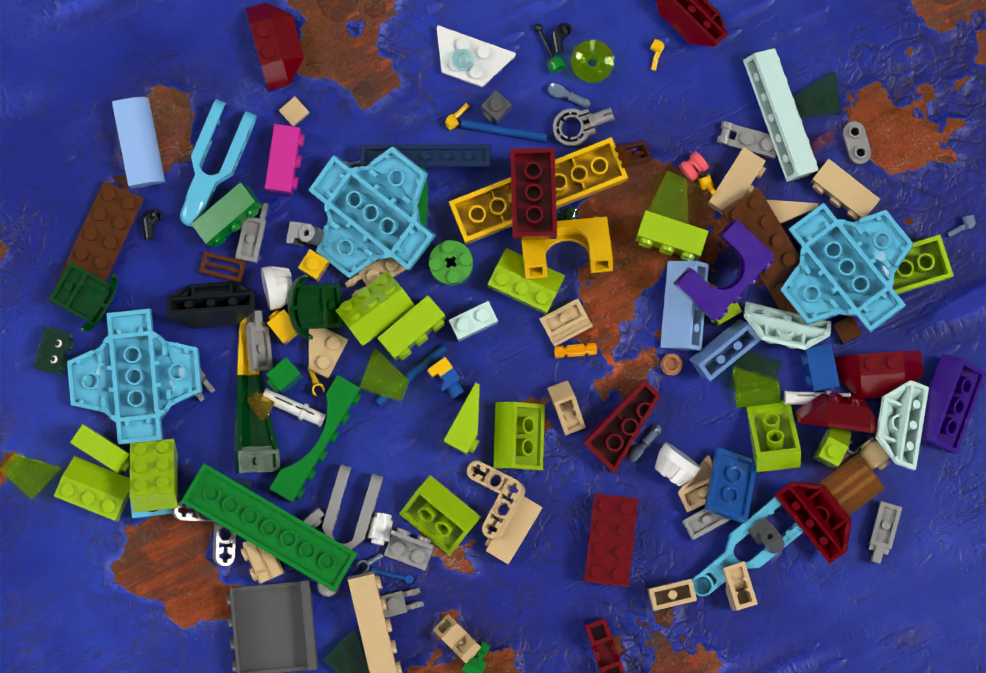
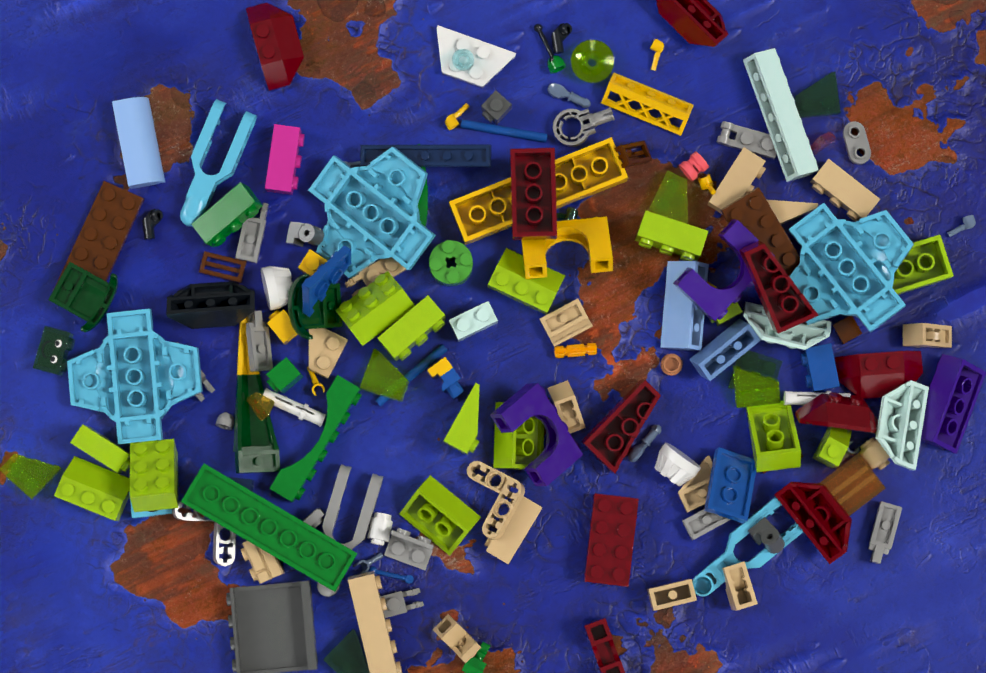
(225, 421): none -> light grey hinge
(294, 111): tan tile -> none
(316, 286): none -> blue wing
(560, 448): none -> dark purple arch
(649, 99): none -> yellow fence
(776, 290): none -> dark red wedge
(927, 335): none -> tan arch

